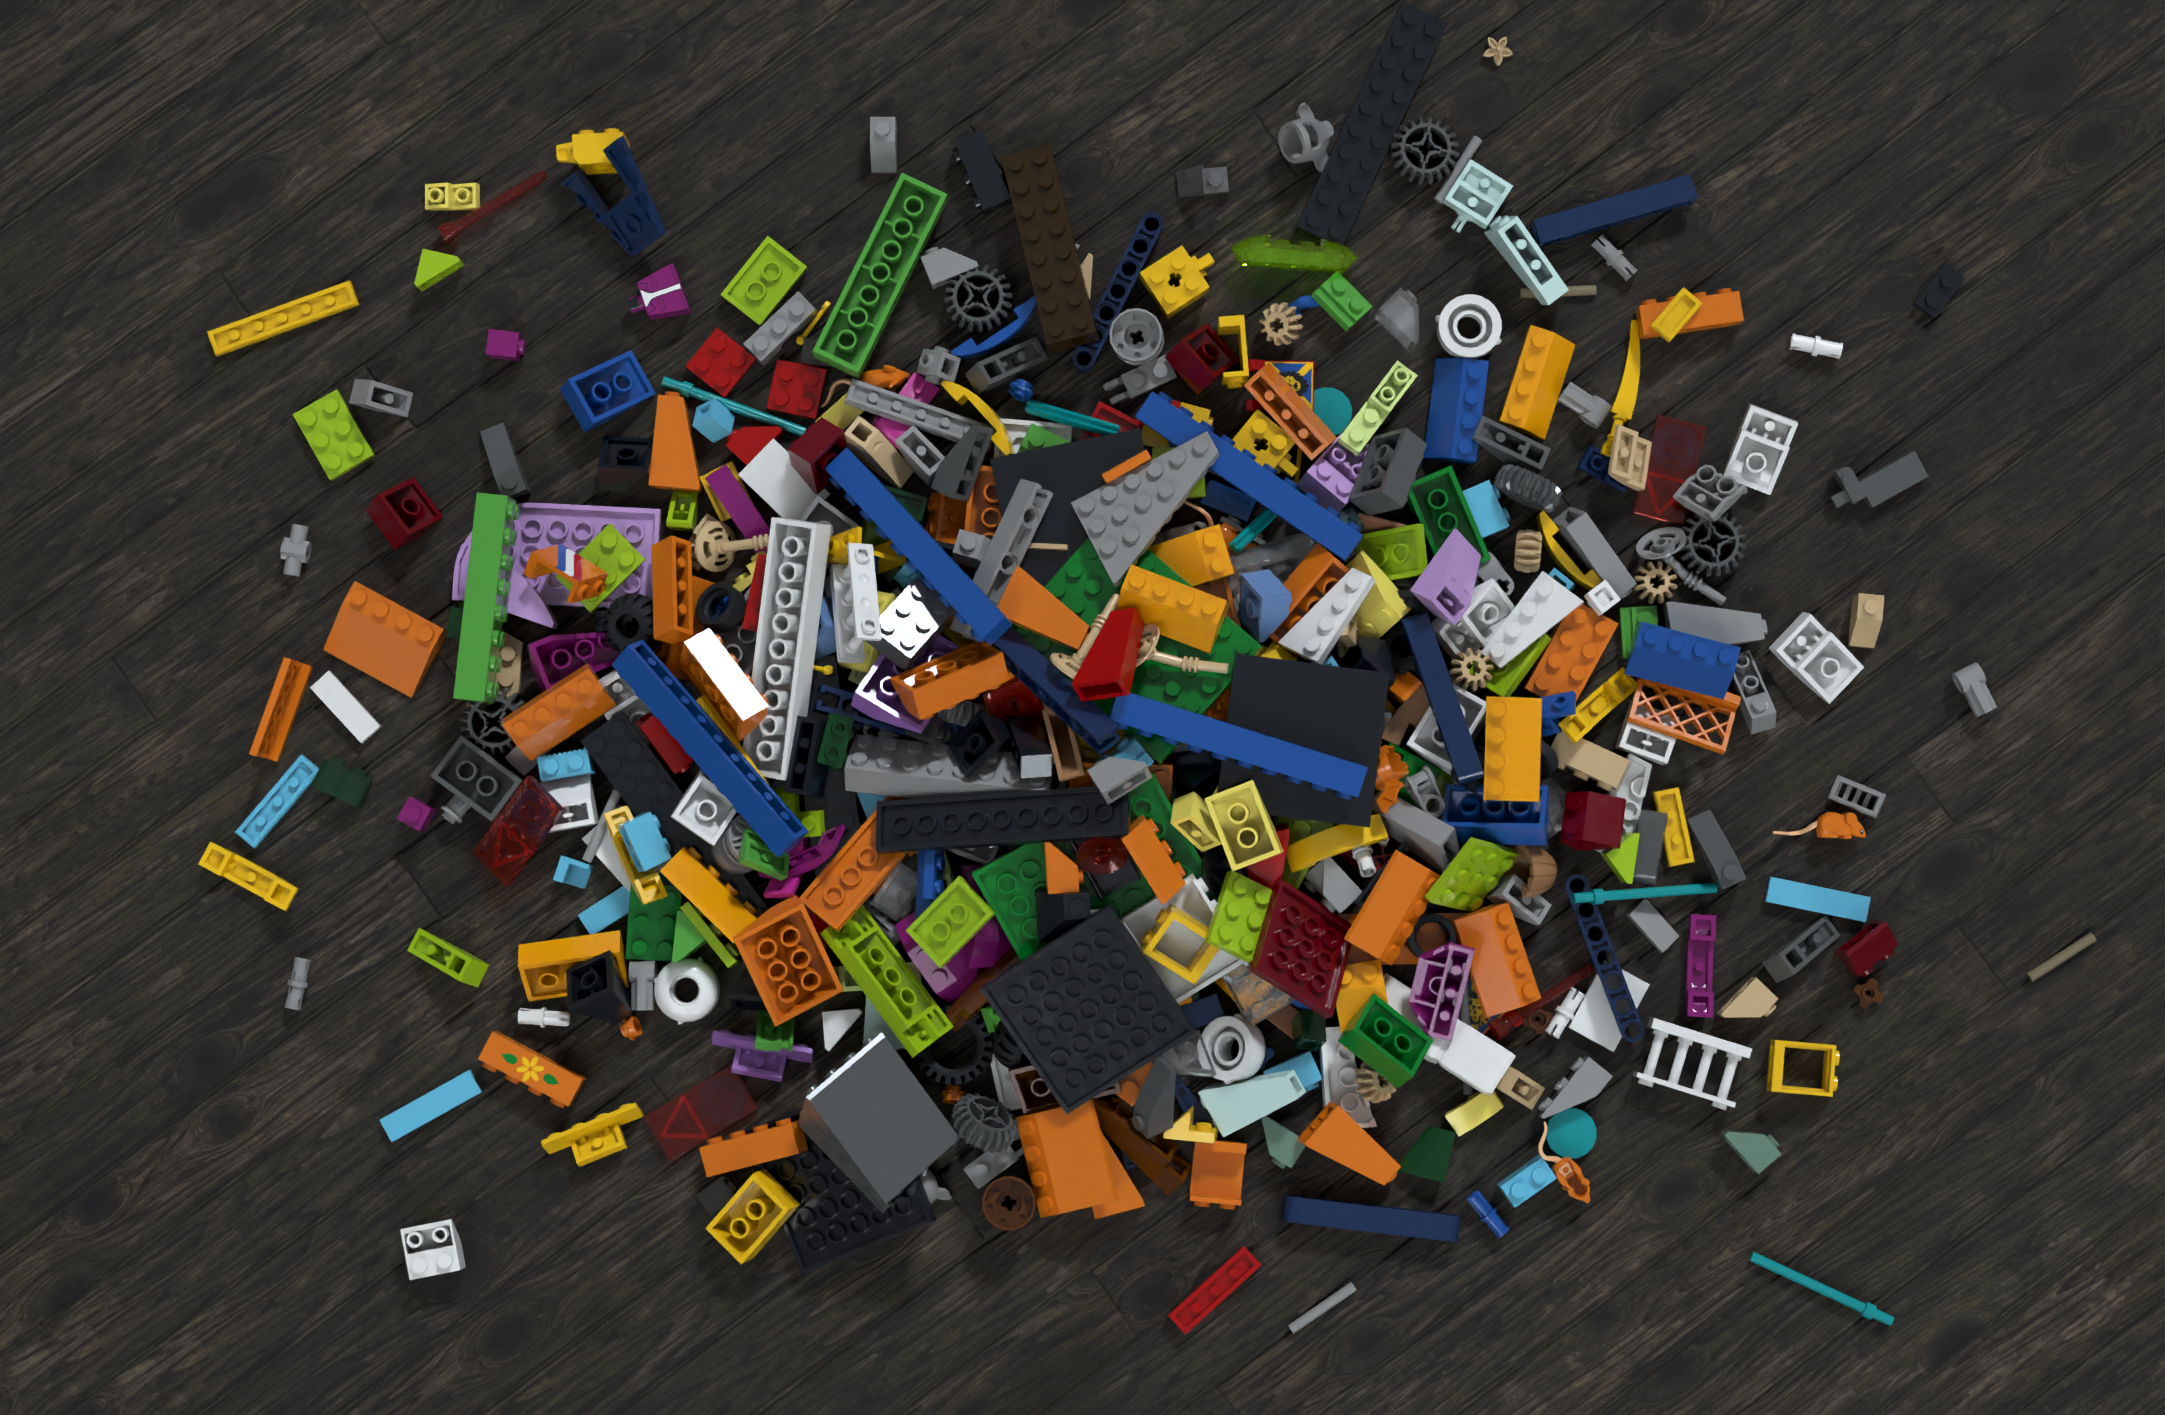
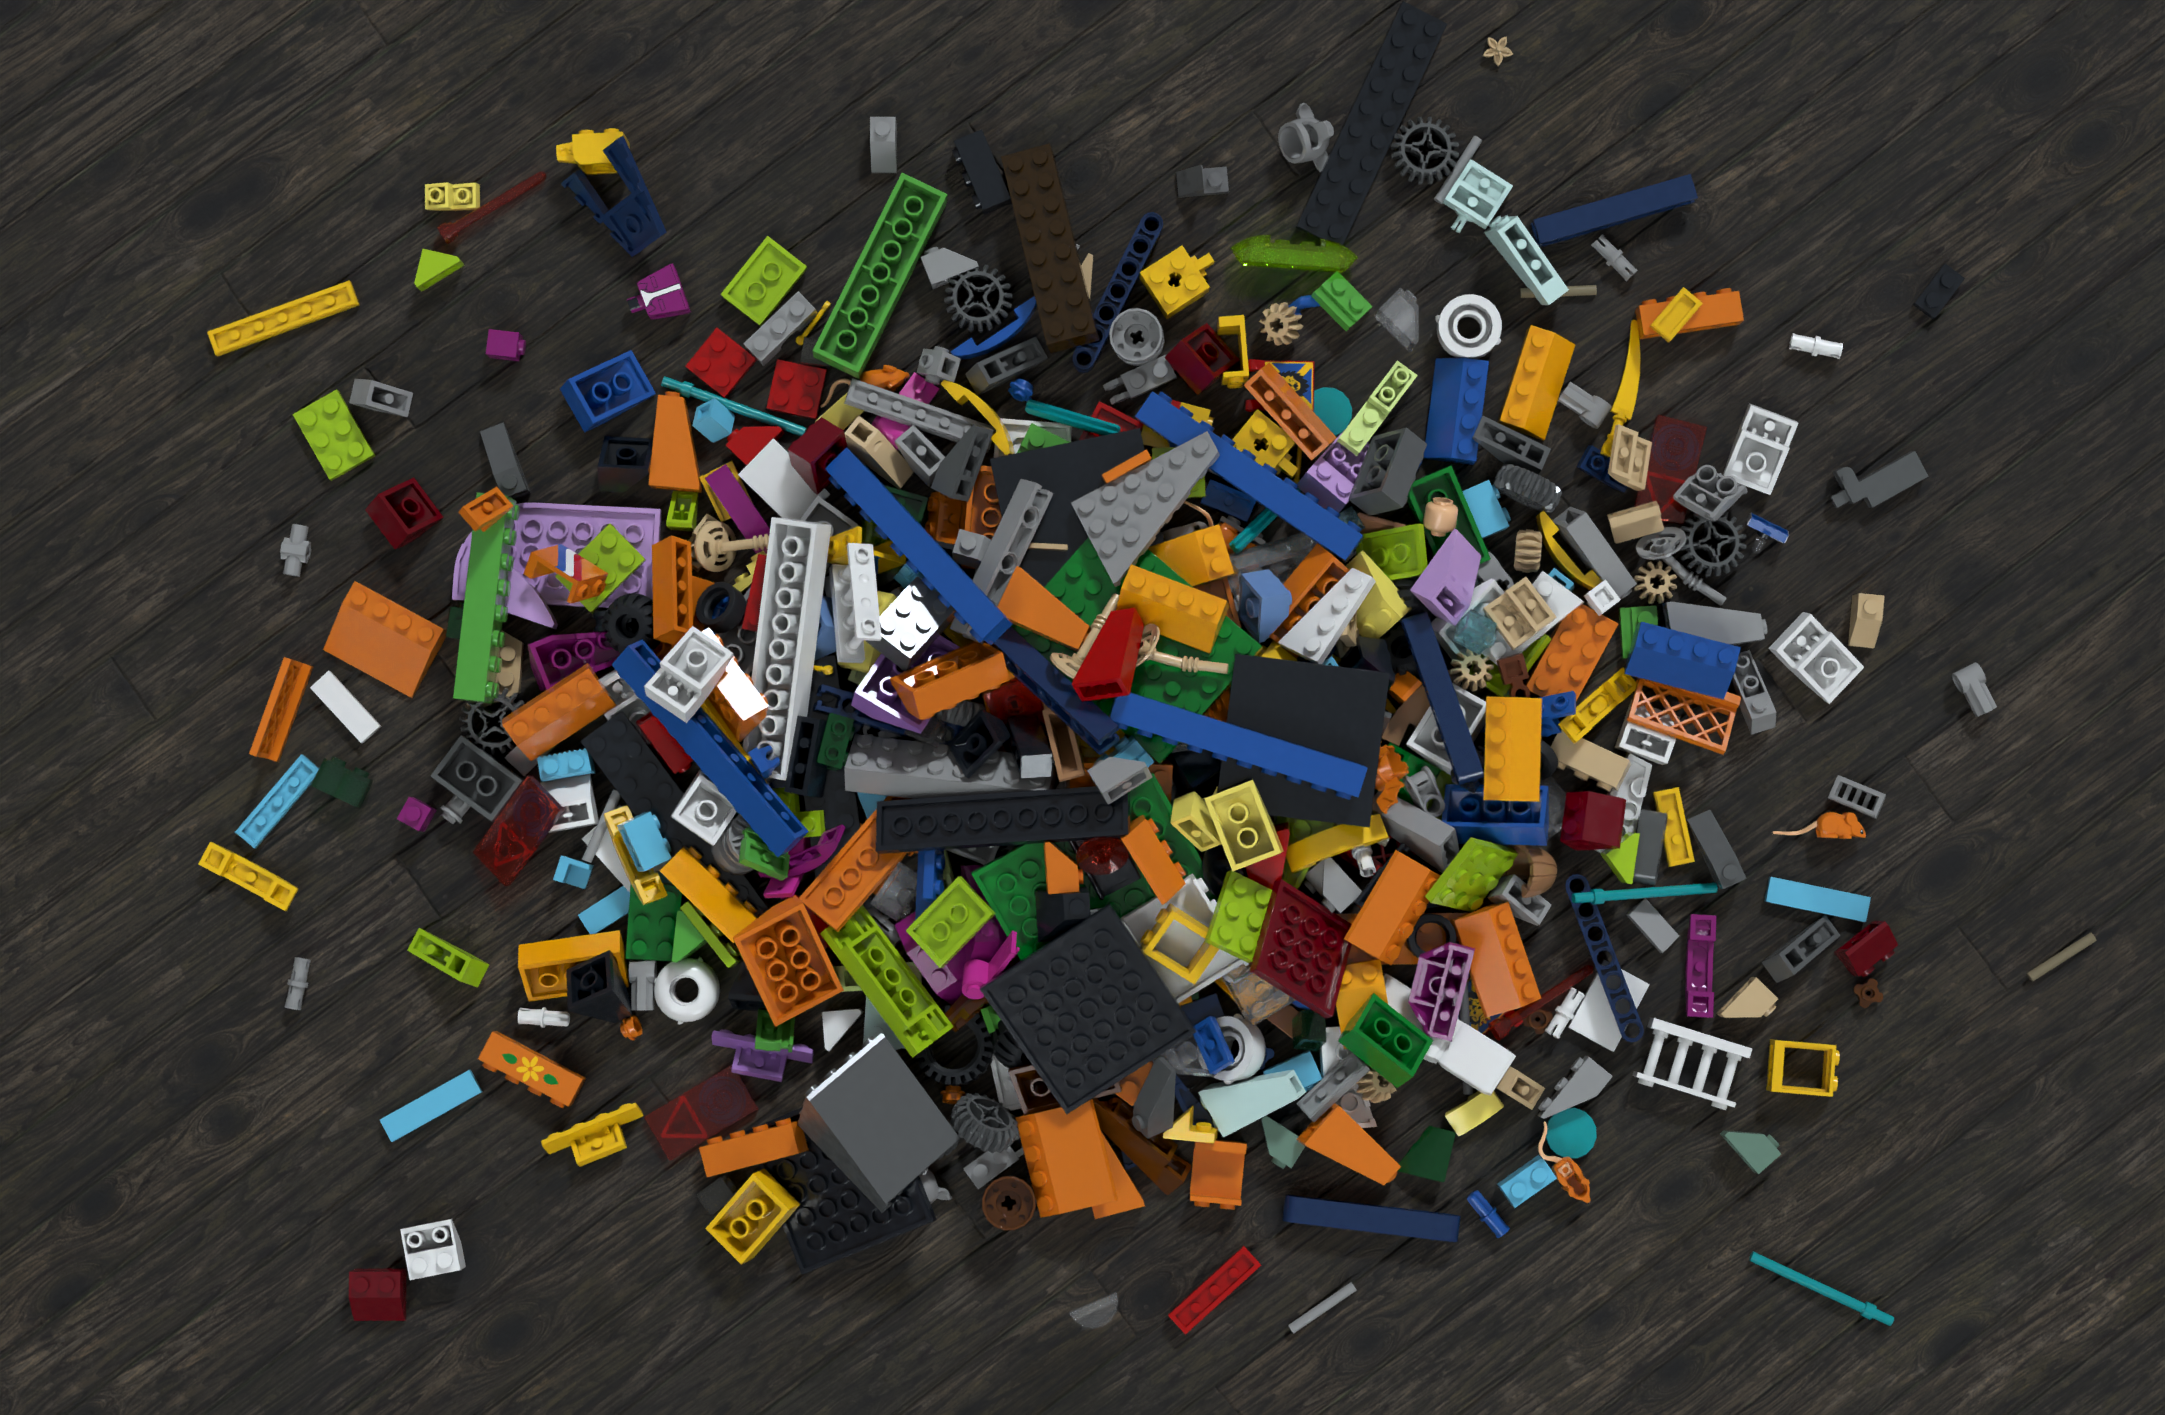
(378, 1294): none -> dark red slope
(486, 509): none -> orange slope
(688, 674): none -> white slope
(761, 763): none -> blue tile
(980, 972): none -> dark pink door
(1097, 1312): none -> clear tile
(1213, 1045): none -> blue plate
(1333, 1086): none -> light grey tile
(1440, 516): none -> light nougat head
(1475, 632): none -> clear light blue brick
(1512, 672): none -> copper plate
(1519, 613): none -> tan slope
(1635, 522): none -> tan panel
(1766, 530): none -> blue piece

